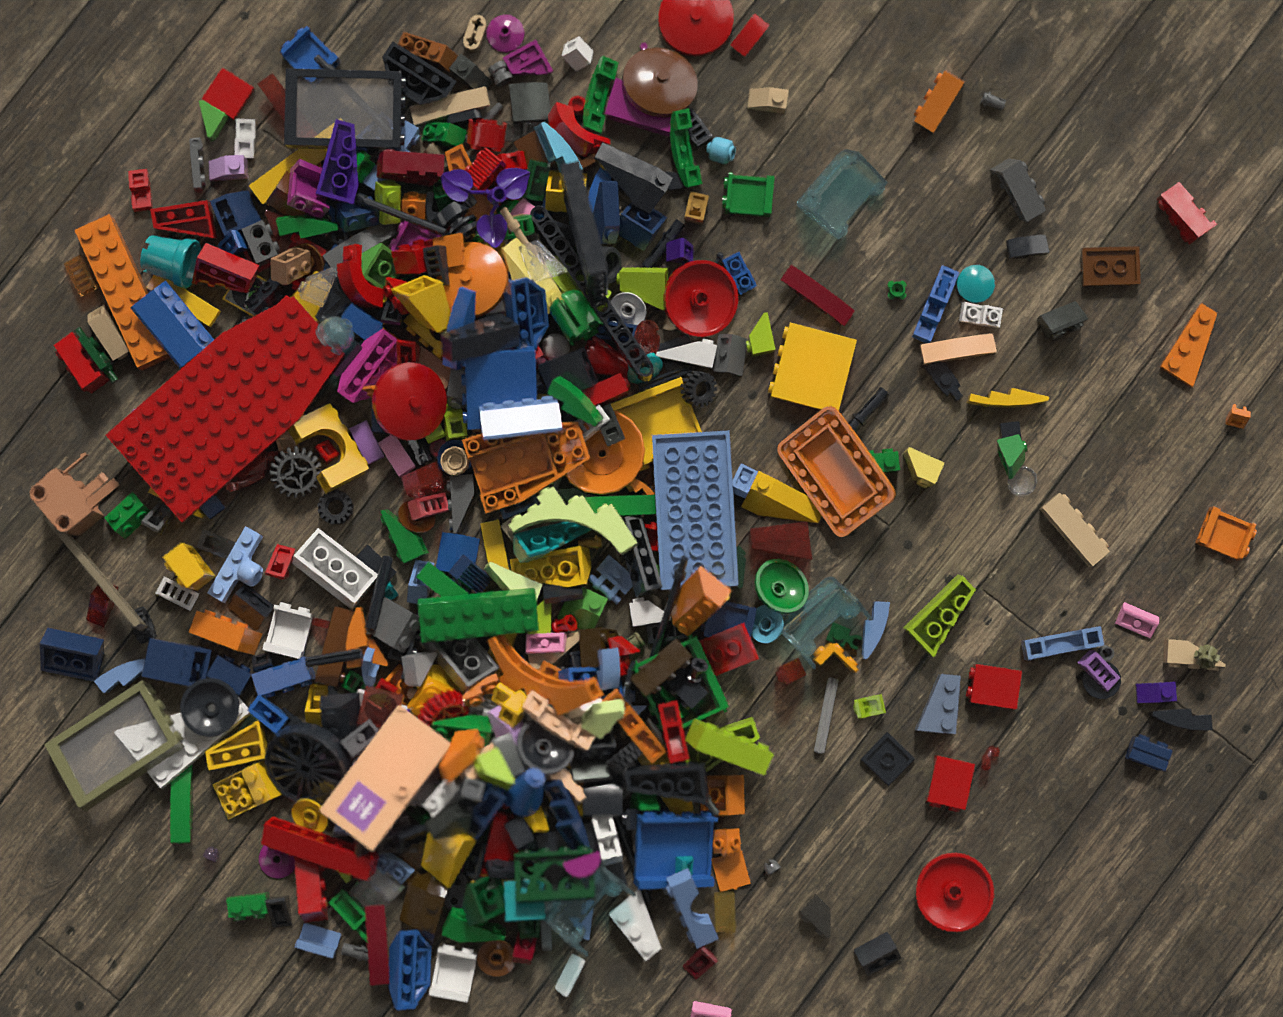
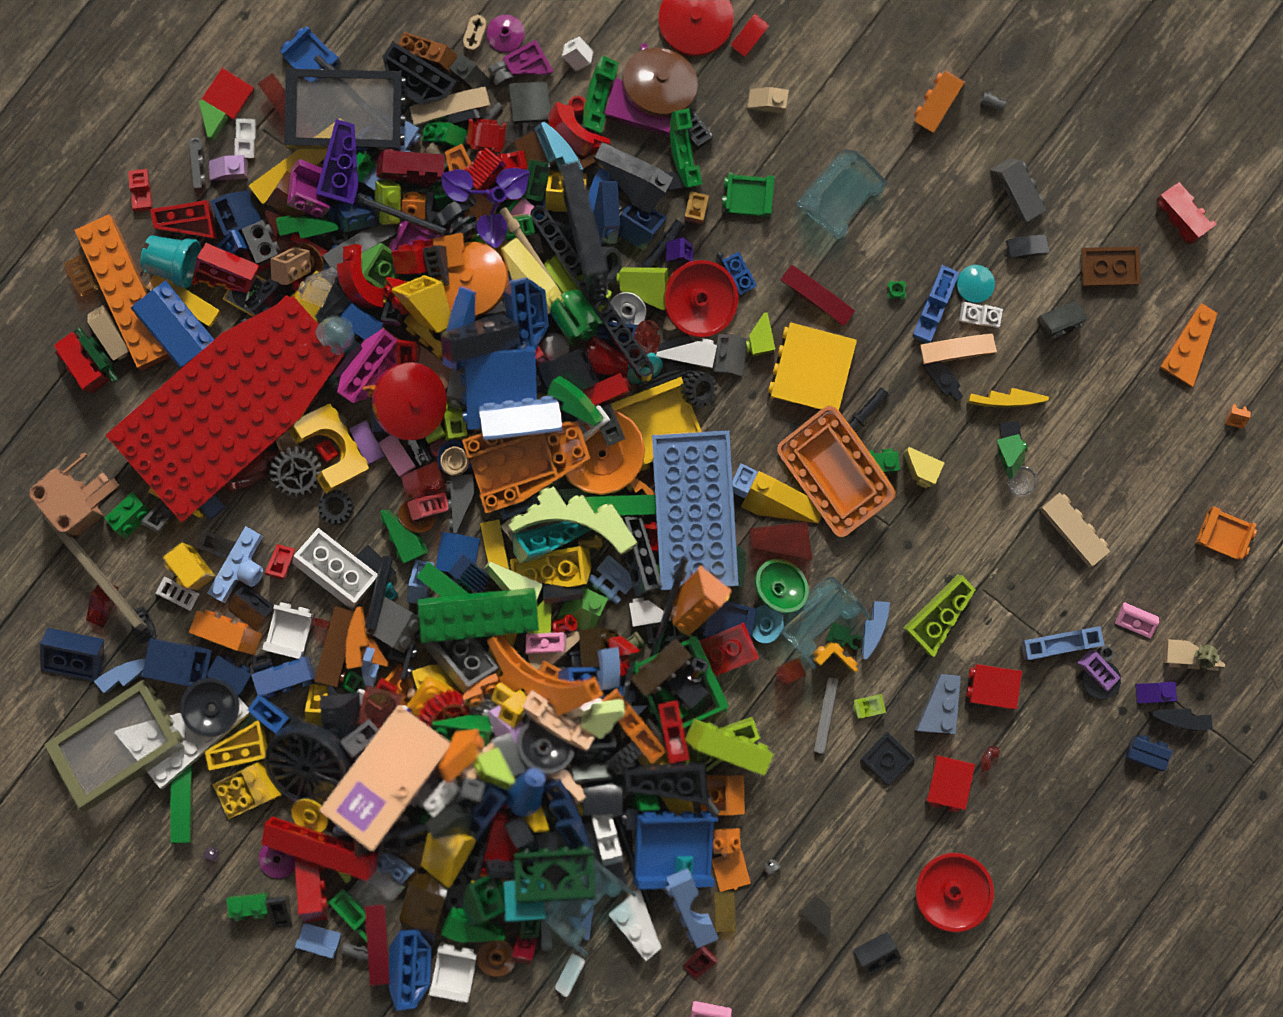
(334, 657): black axle -> none
(417, 666): light grey slope -> none
(540, 262): clear wing -> none
(584, 866): magenta tile -> none
(721, 150): medium azure head -> none

